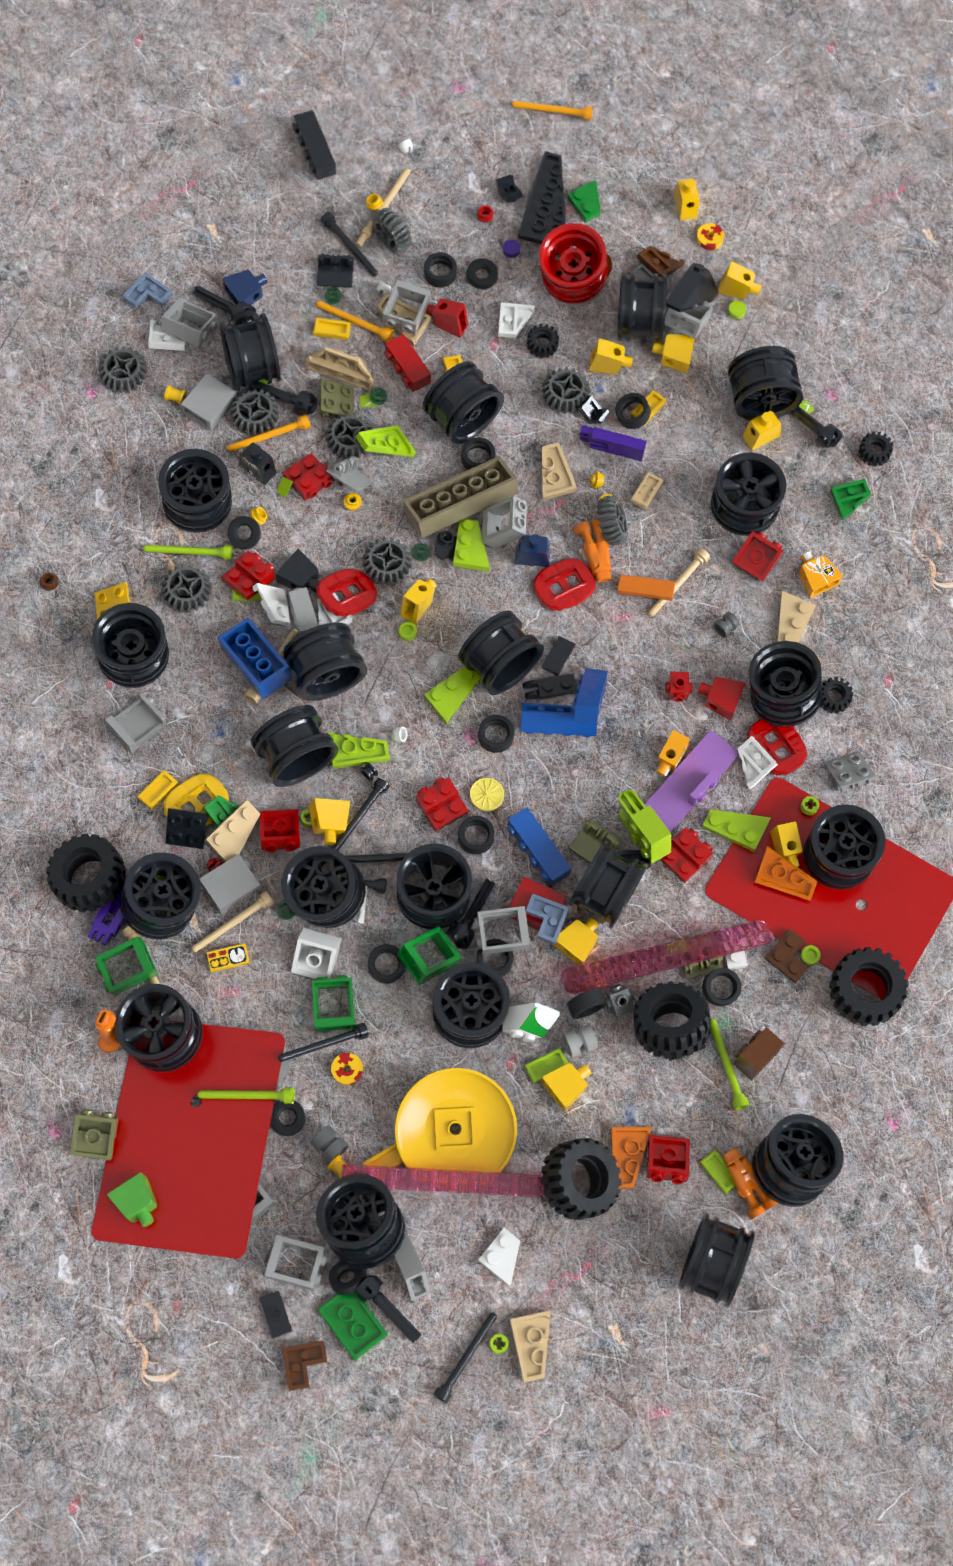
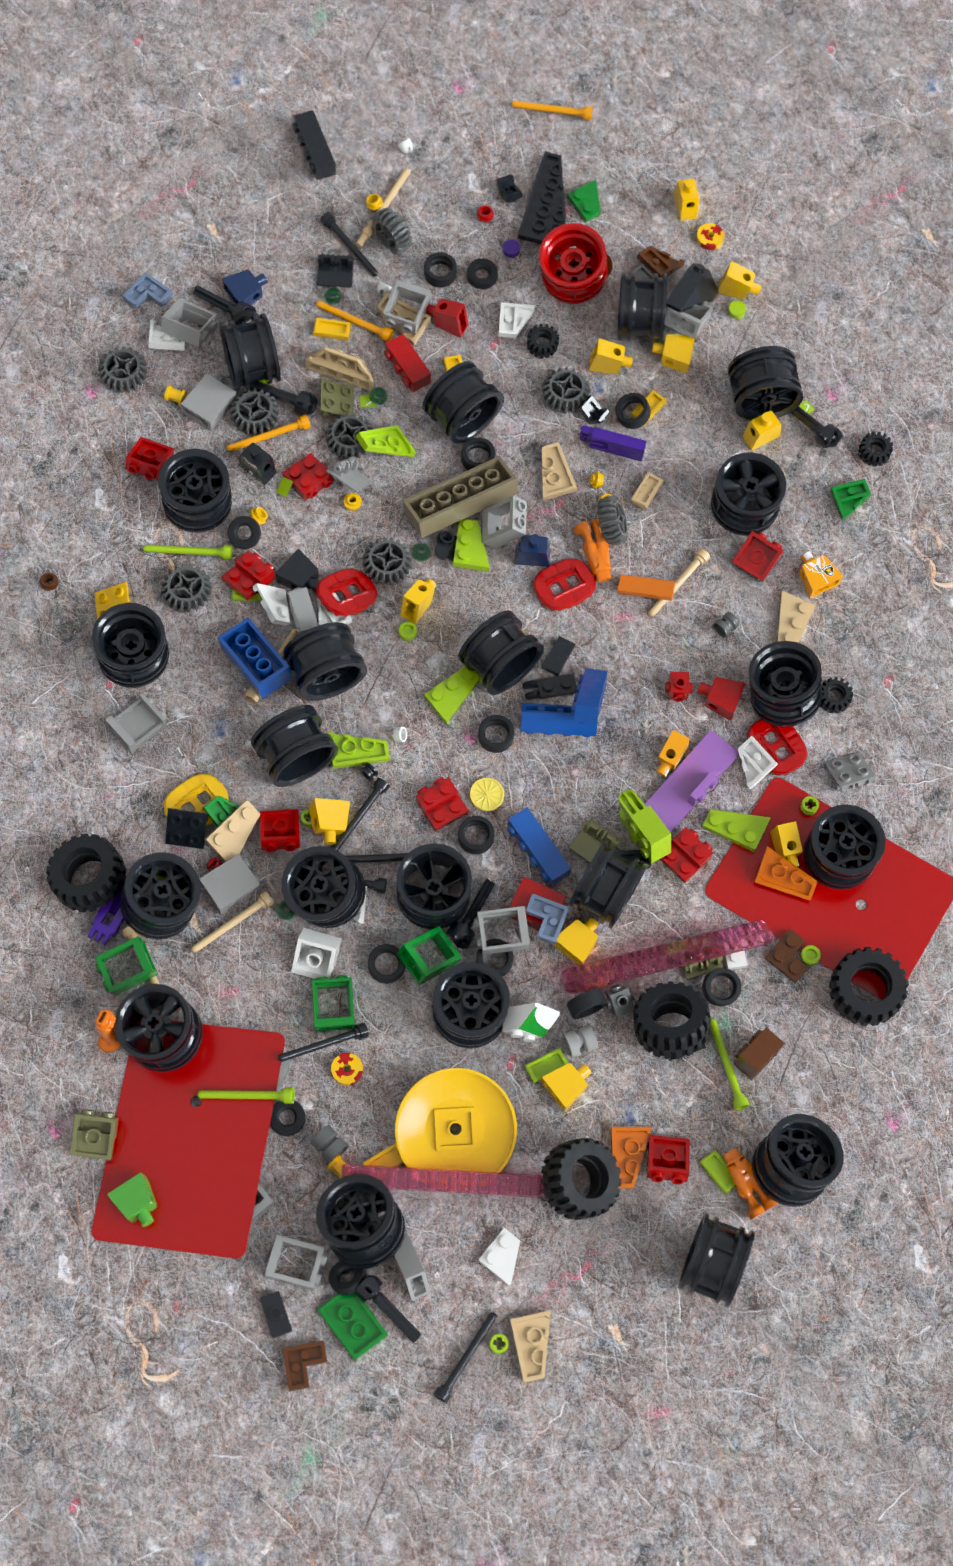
(147, 458): none -> red plate
(157, 790): yellow tile -> none
(228, 958): tile -> none

